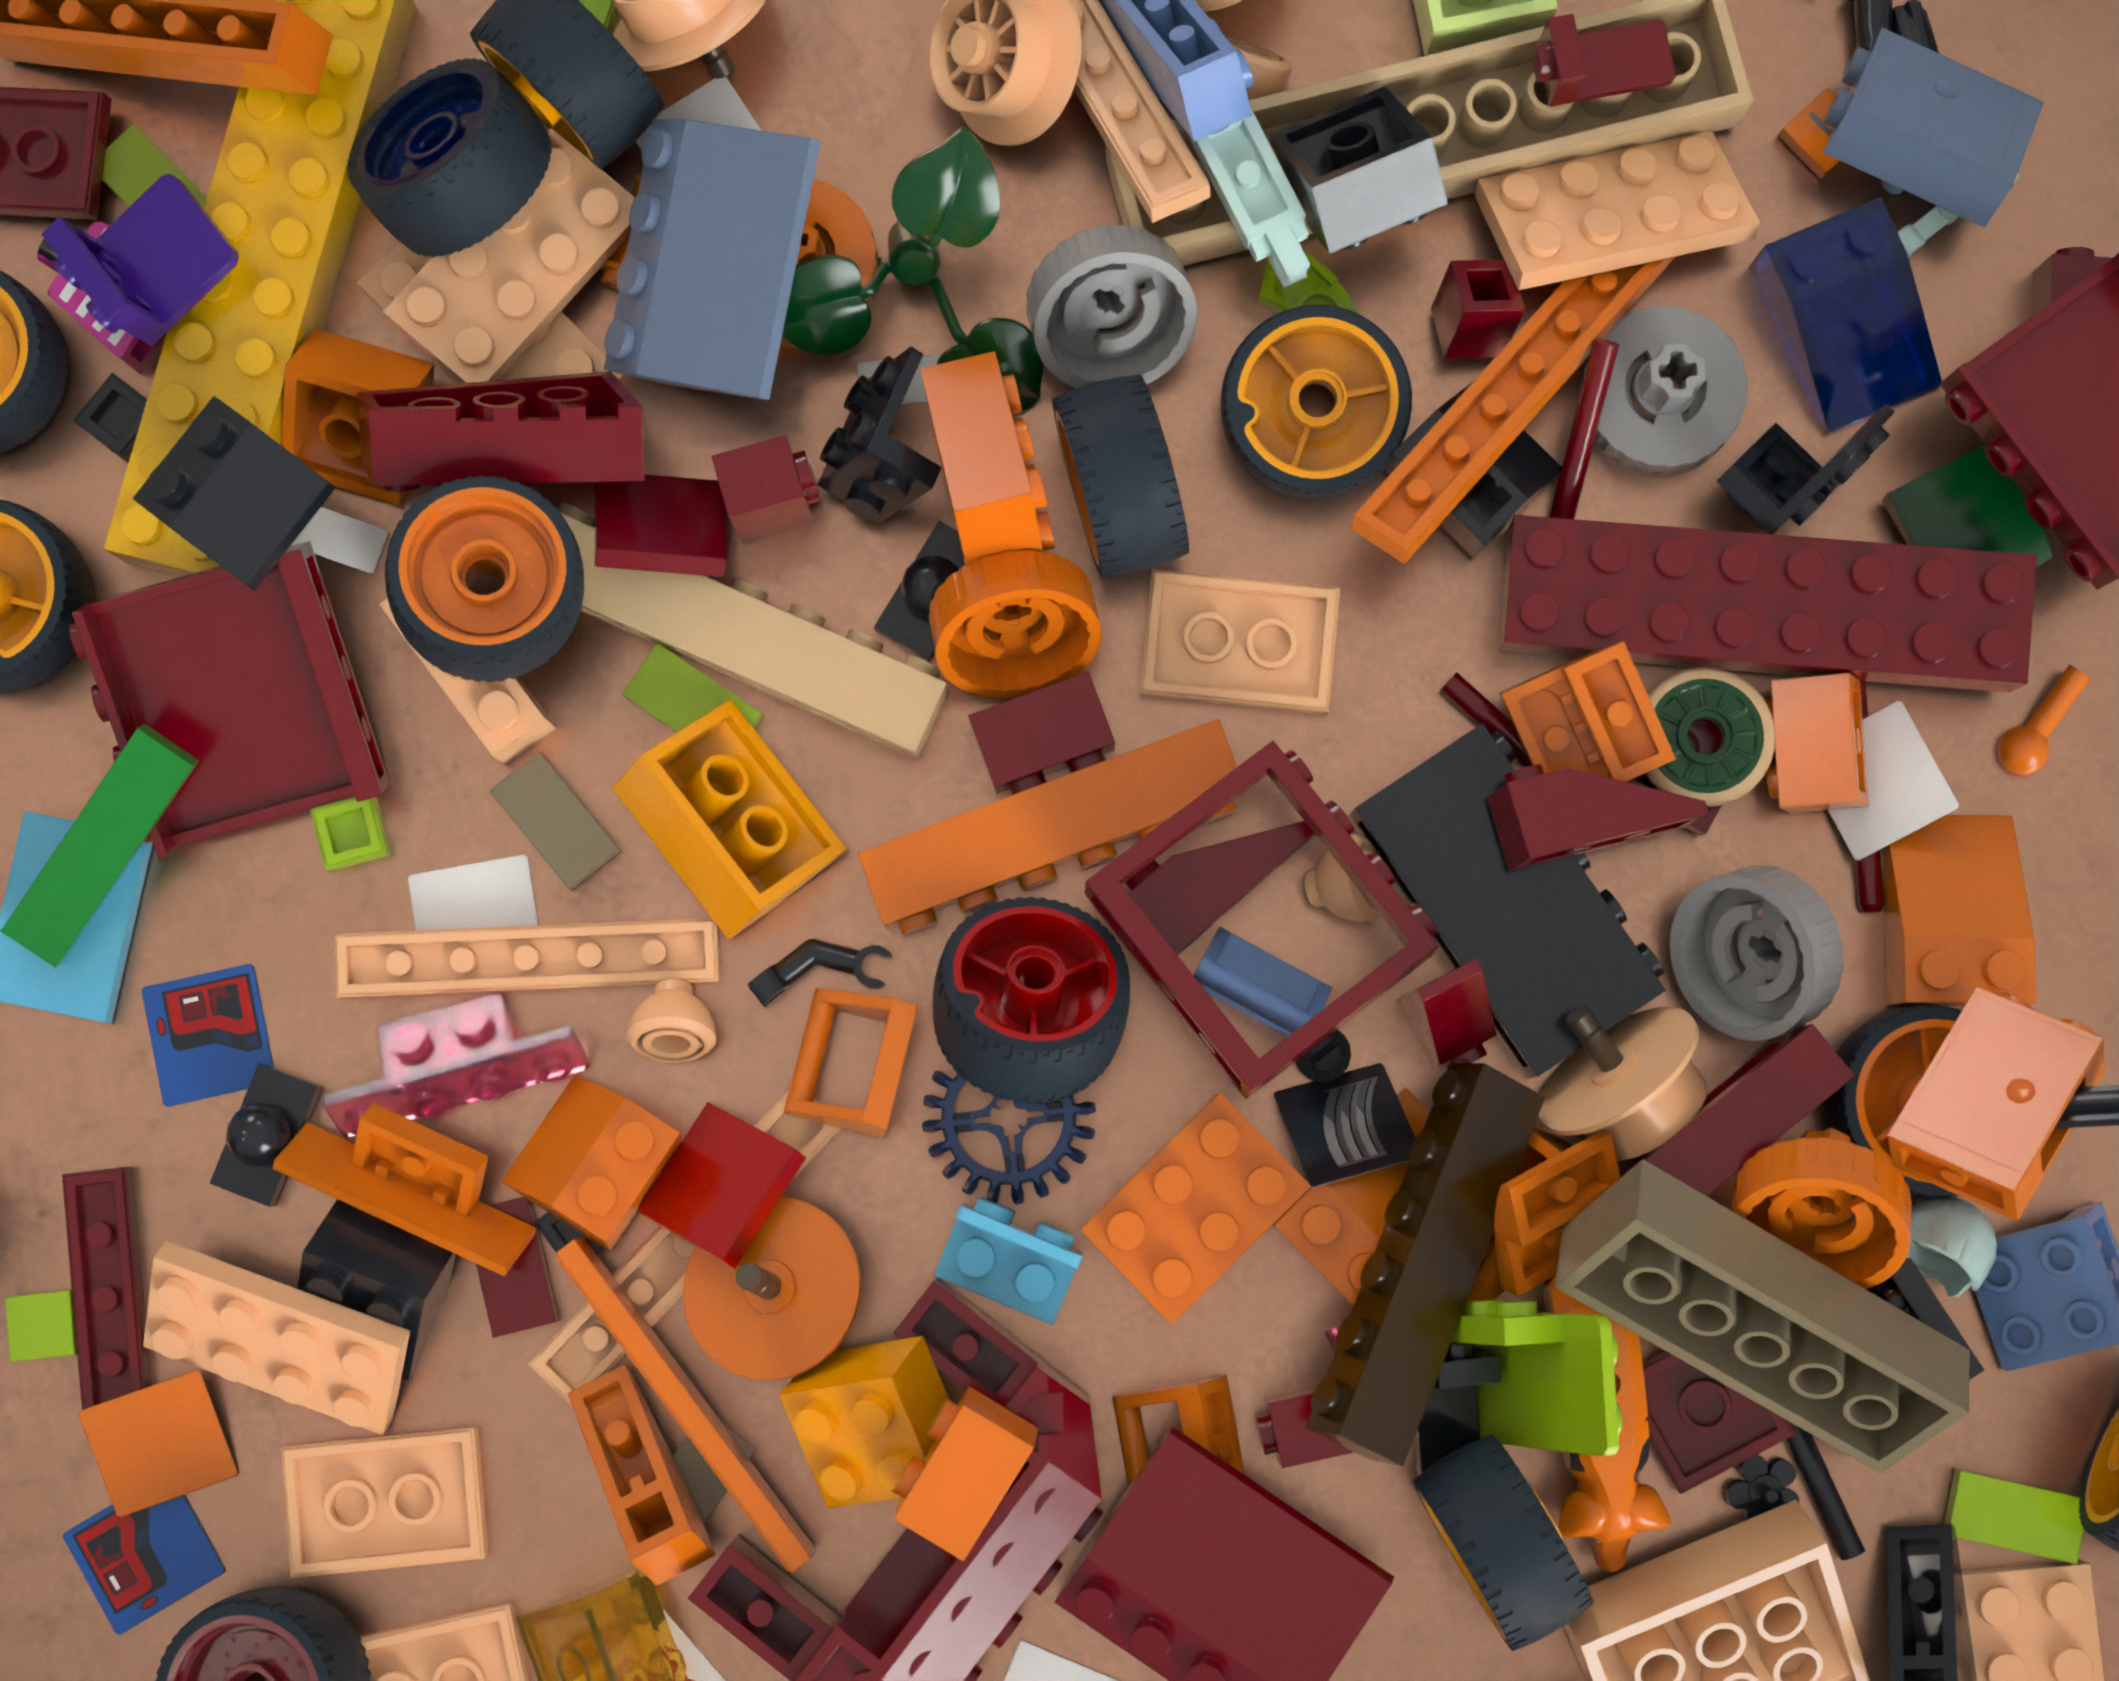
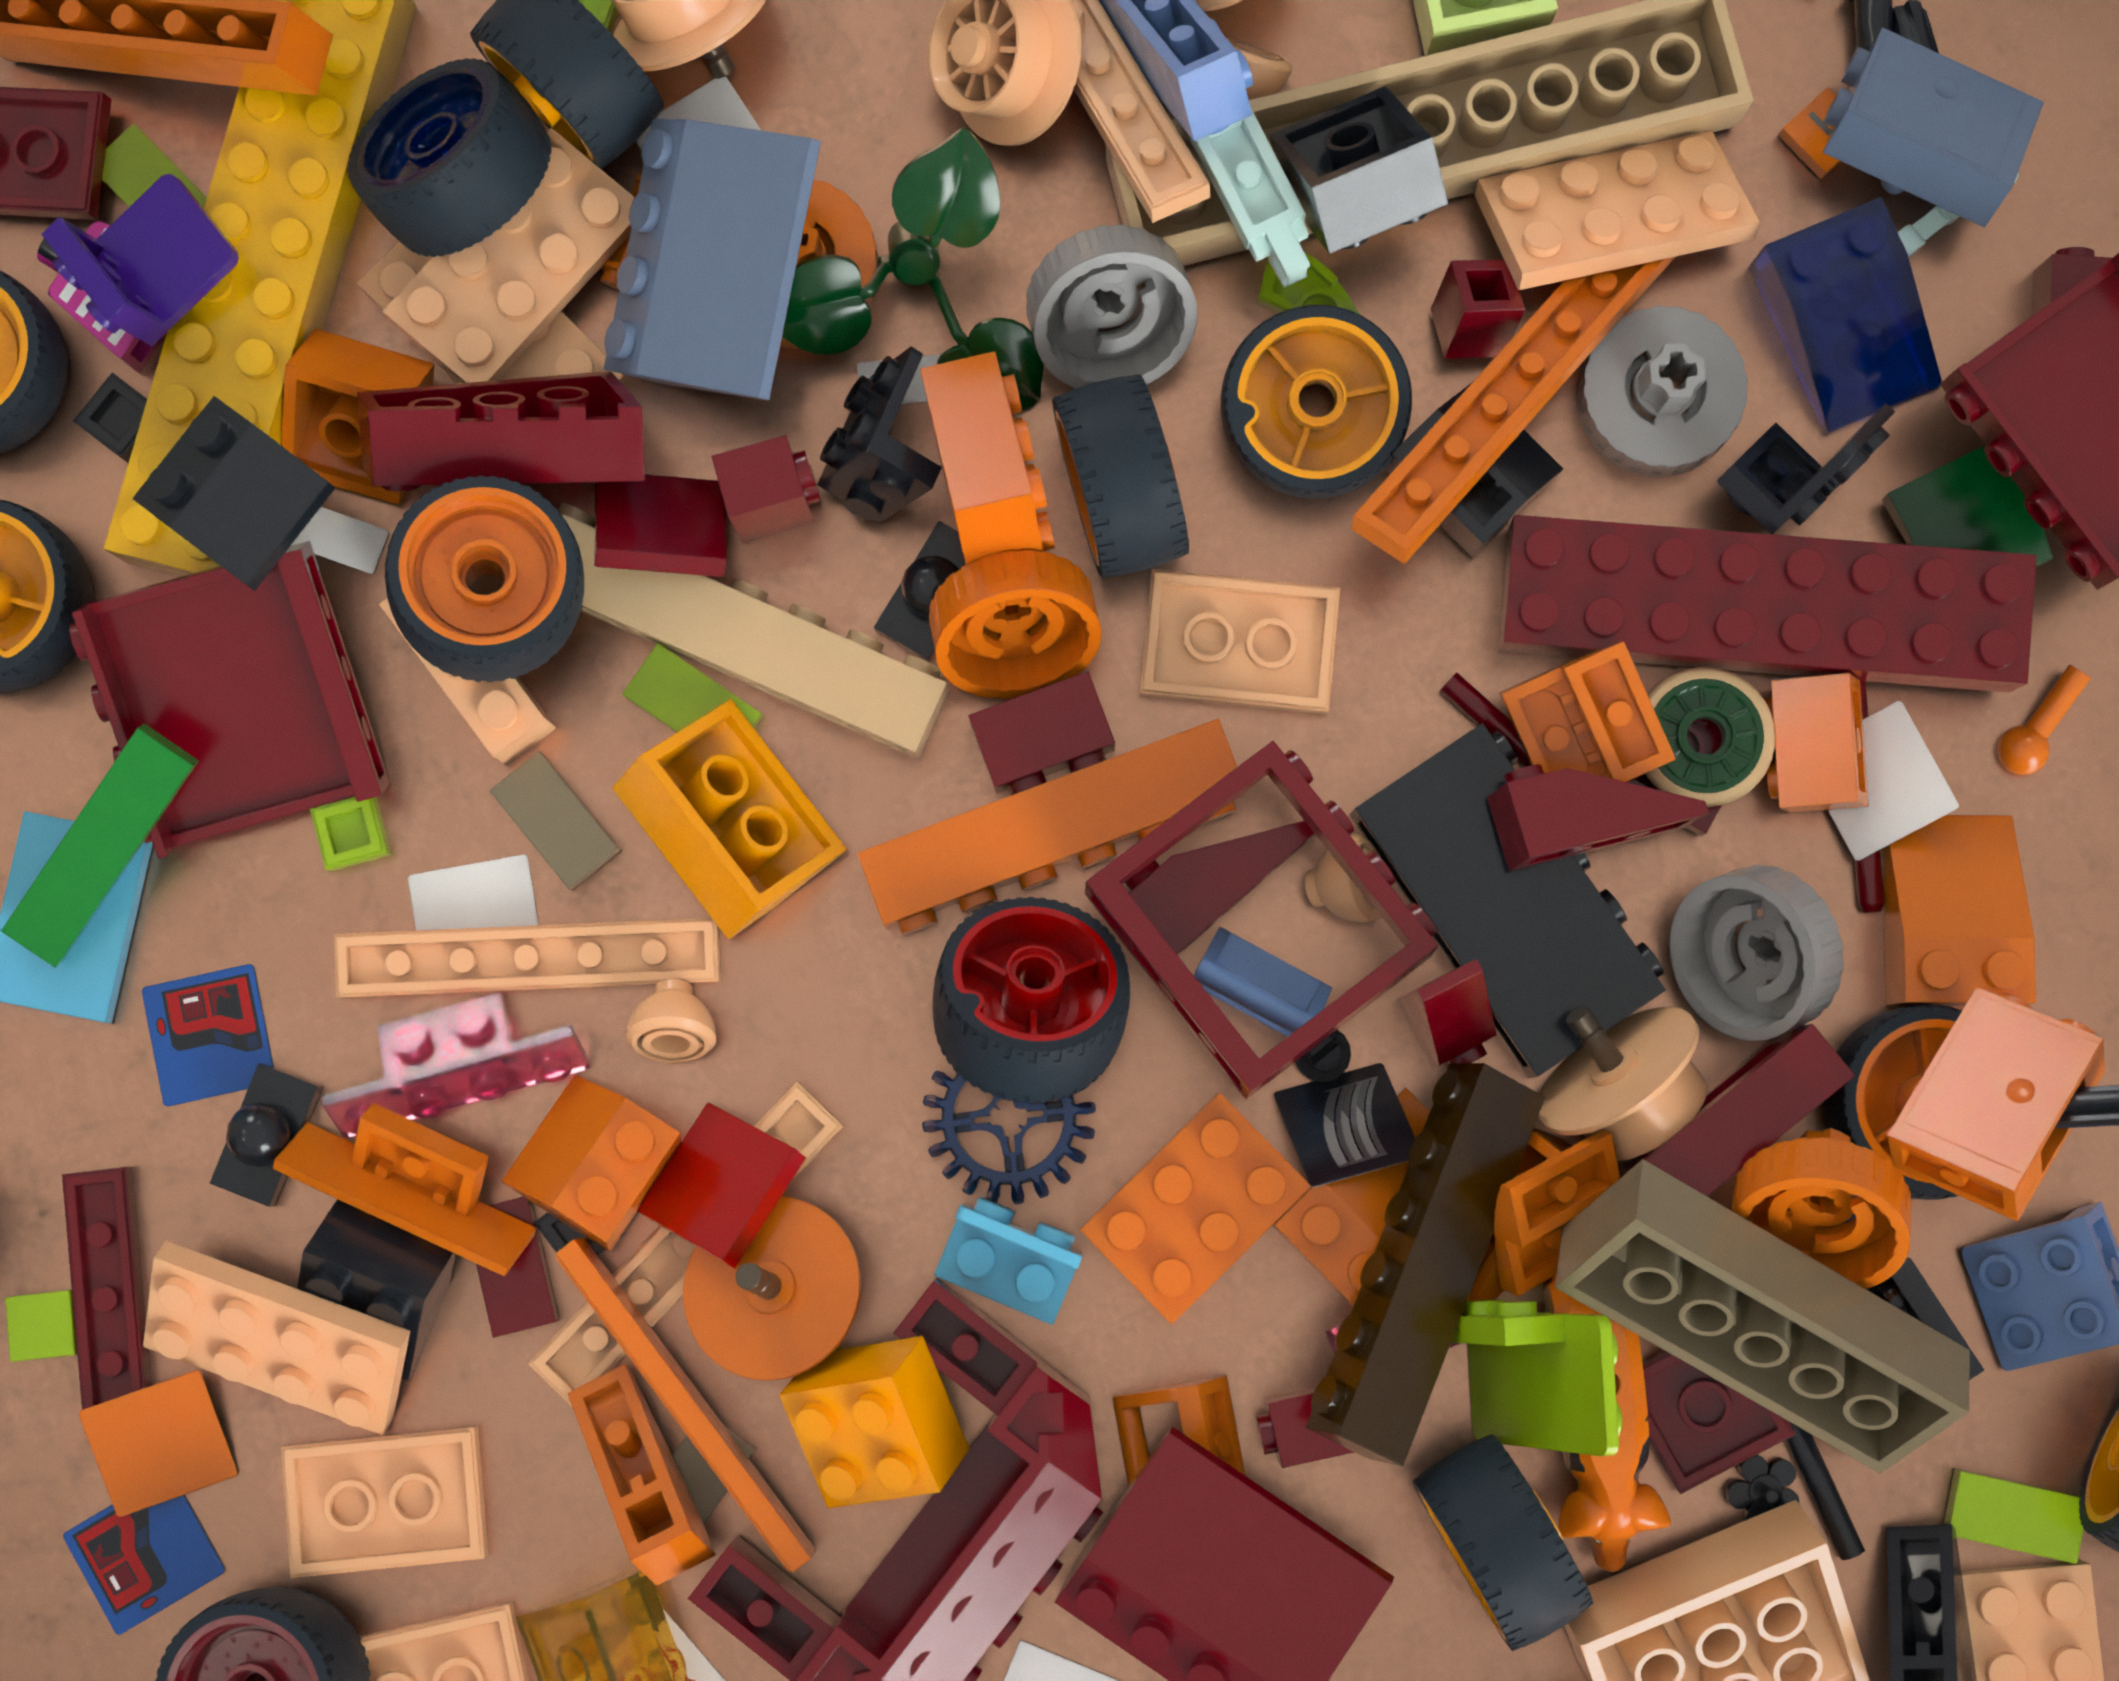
(813, 952): black arm -> none
(898, 1020): orange tile -> none
(964, 1473): orange brick -> none
(1452, 1409): black bracket -> none
(1584, 429): dark red bar -> none
(1600, 61): dark red bracket -> none
(1952, 1243): light aqua hair -> none

